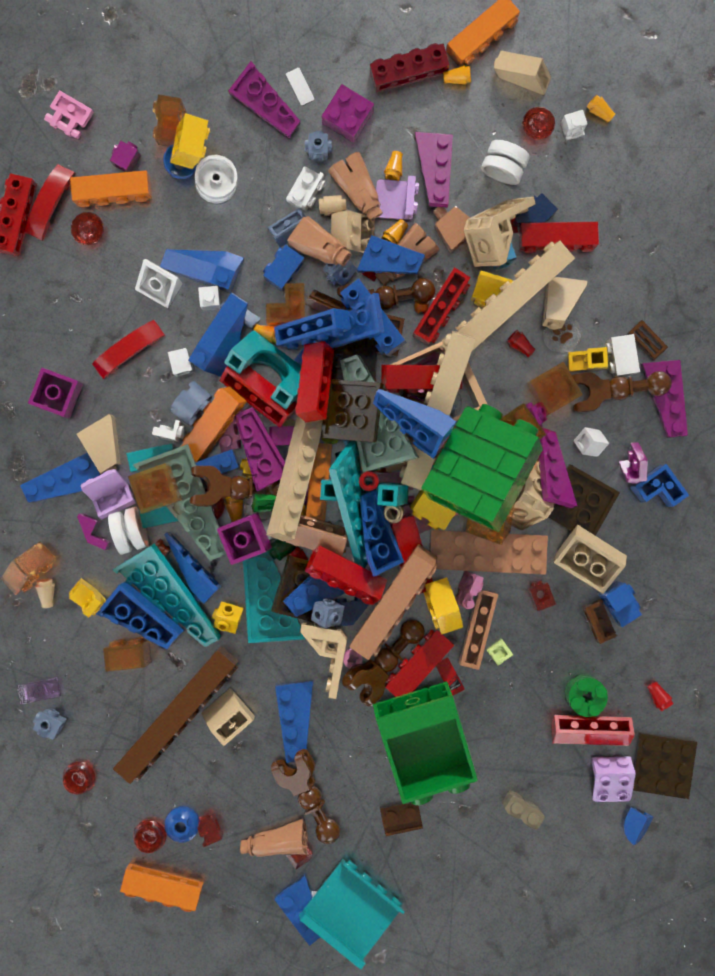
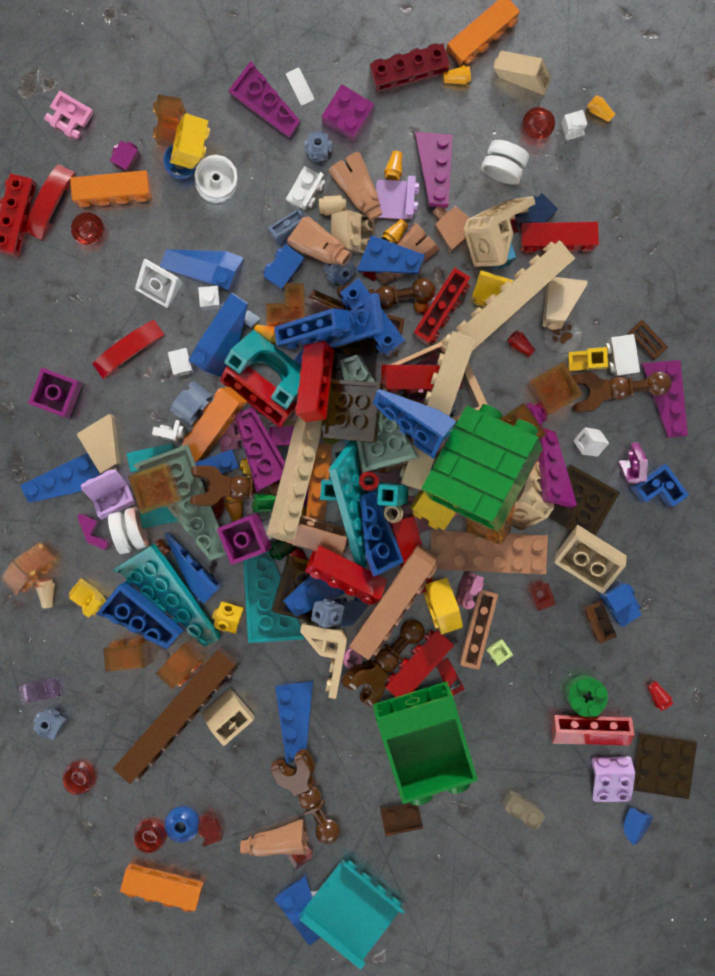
(177, 667): none -> clear orange brick

